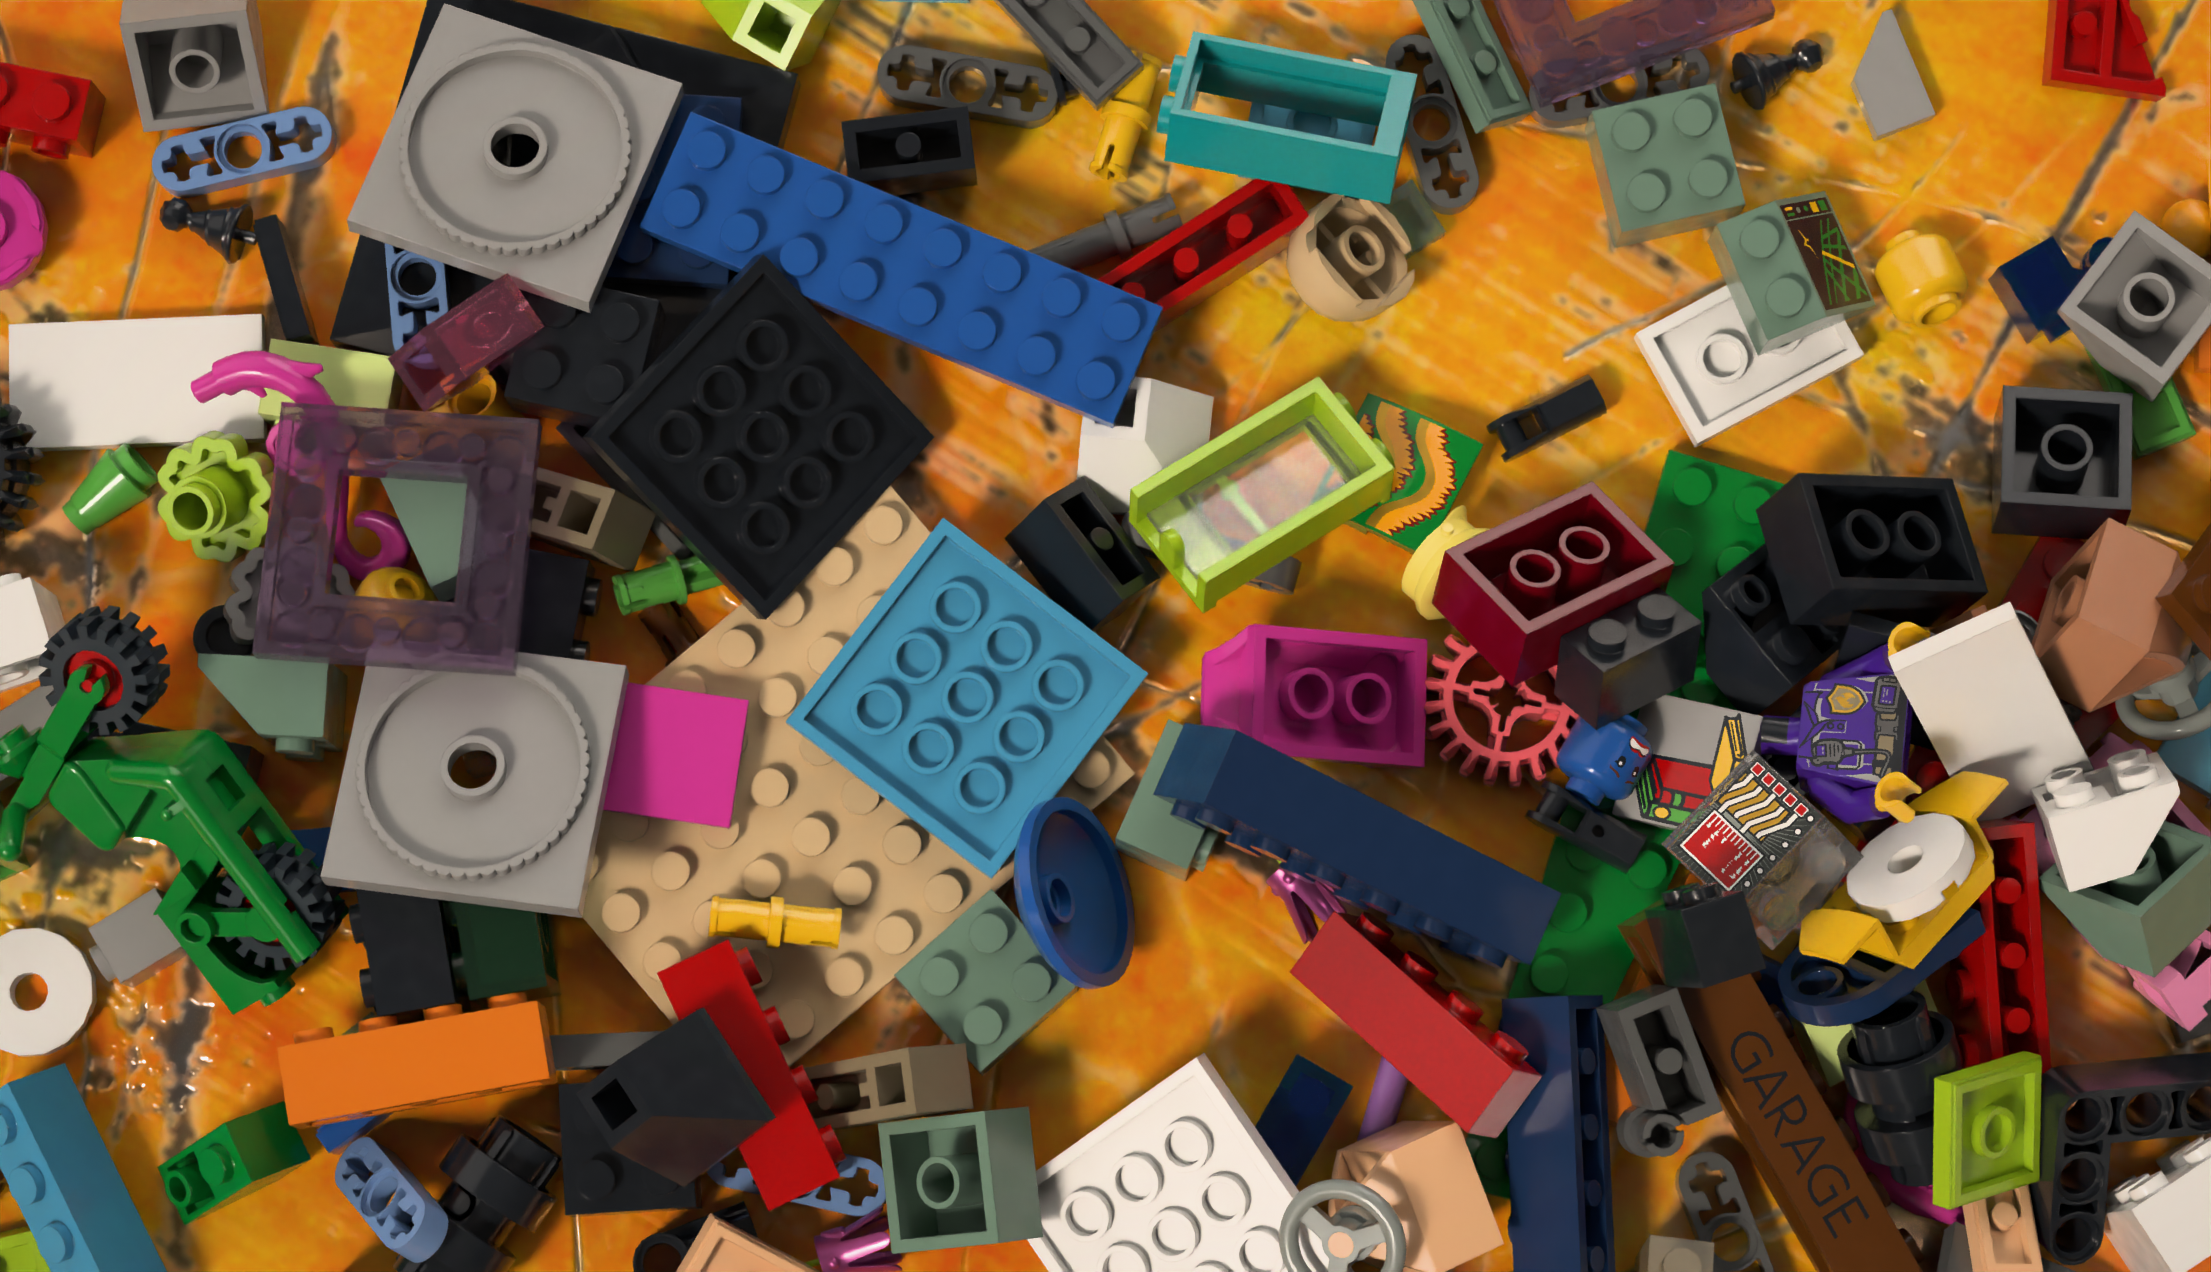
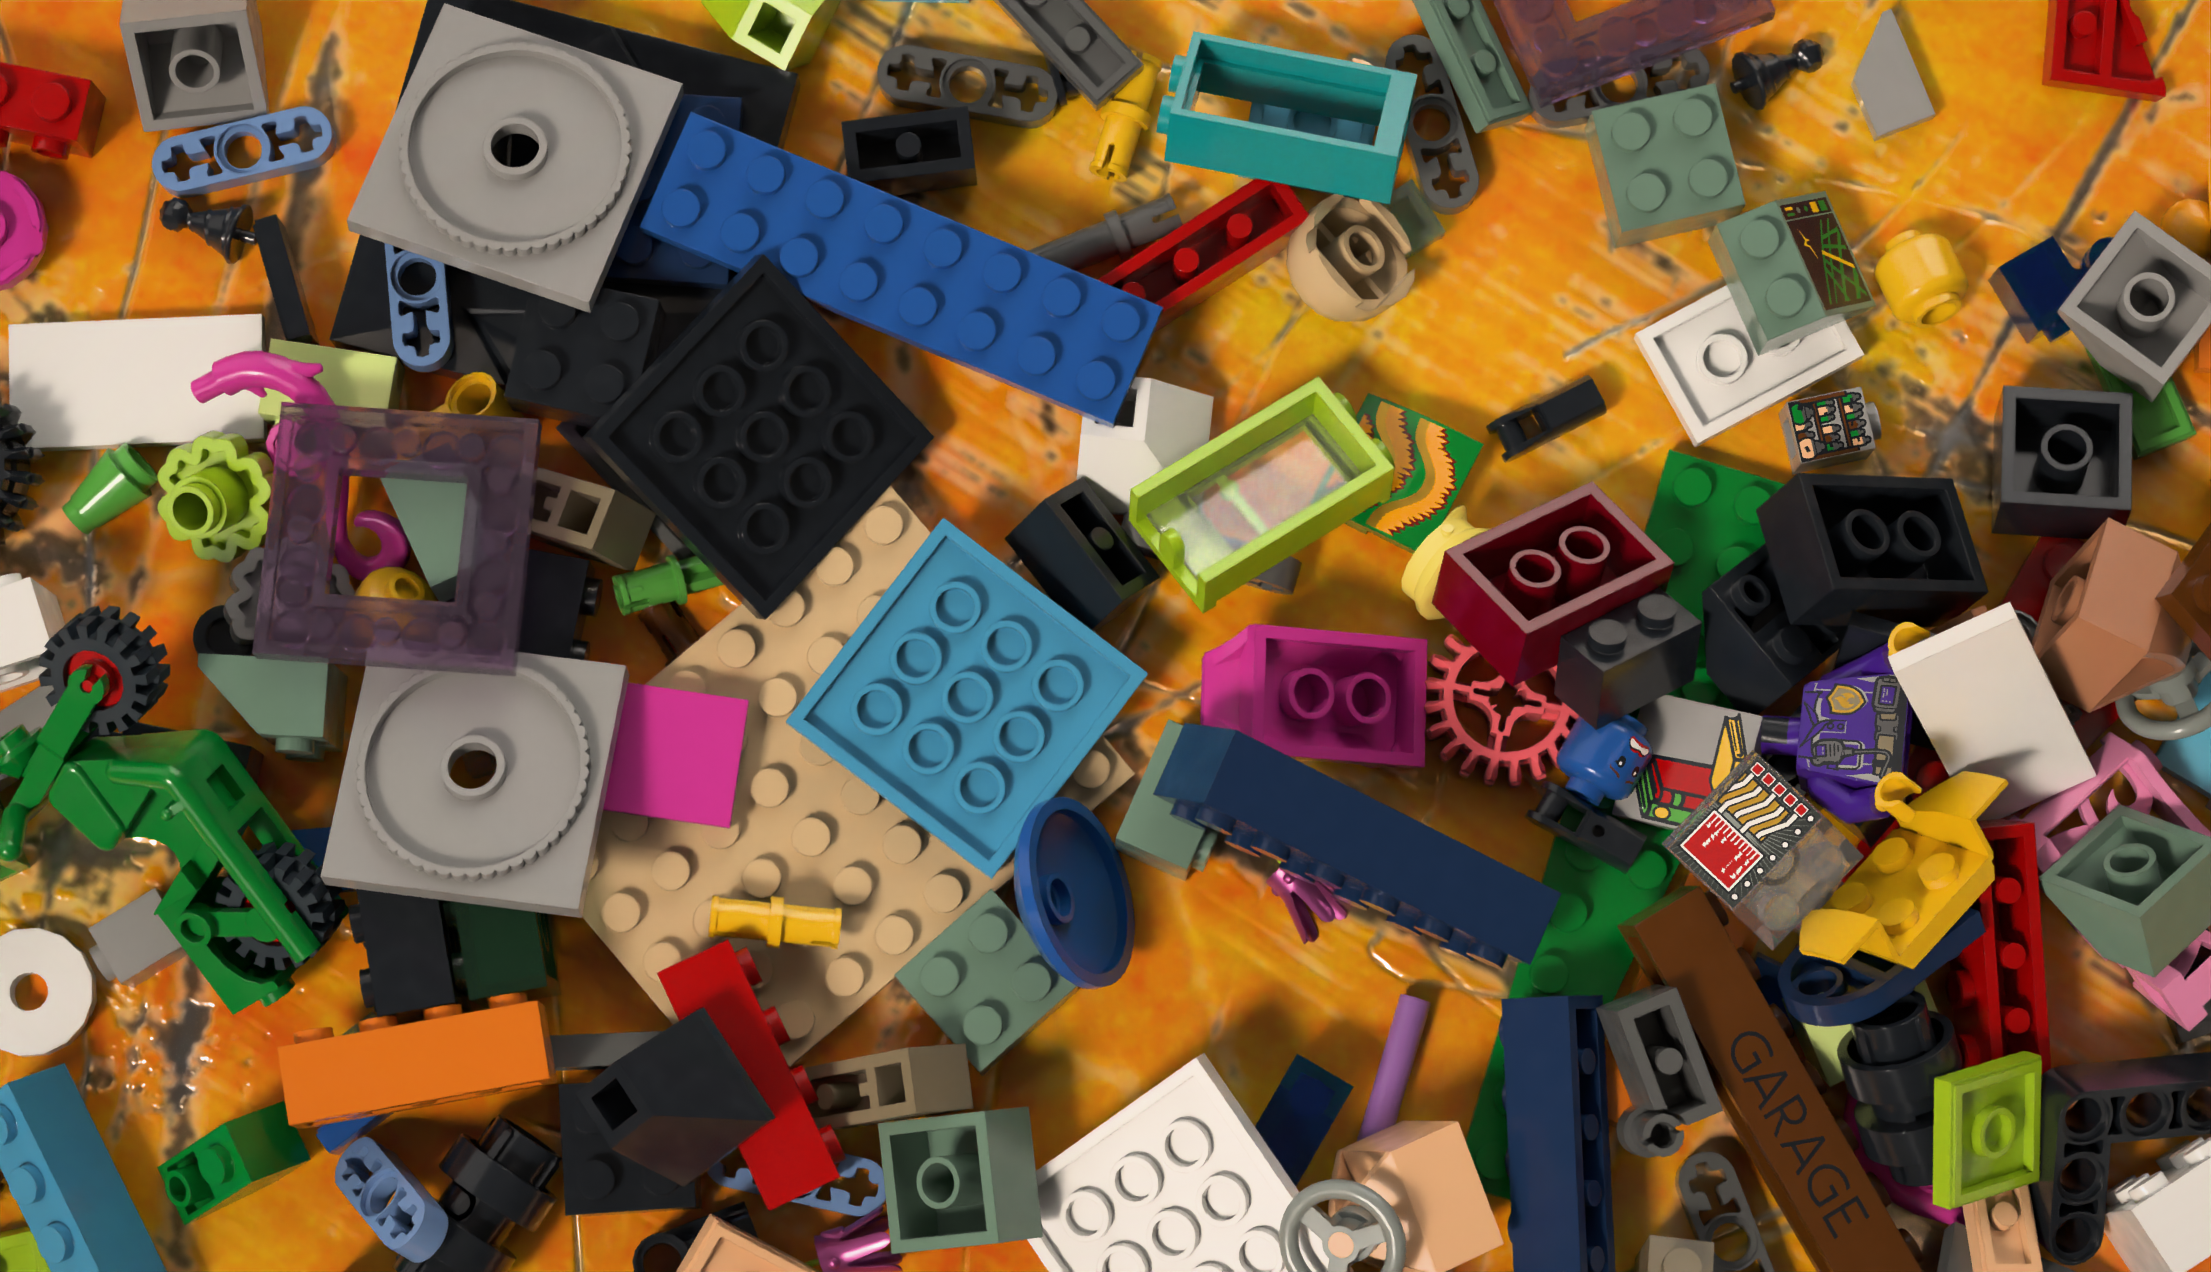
(466, 343): clear pink slope -> none
(1417, 1023): red brick -> none
(1704, 936): black brick -> none
(1829, 429): none -> brick
(1911, 867): white tile -> none
(2105, 817): white slope -> none

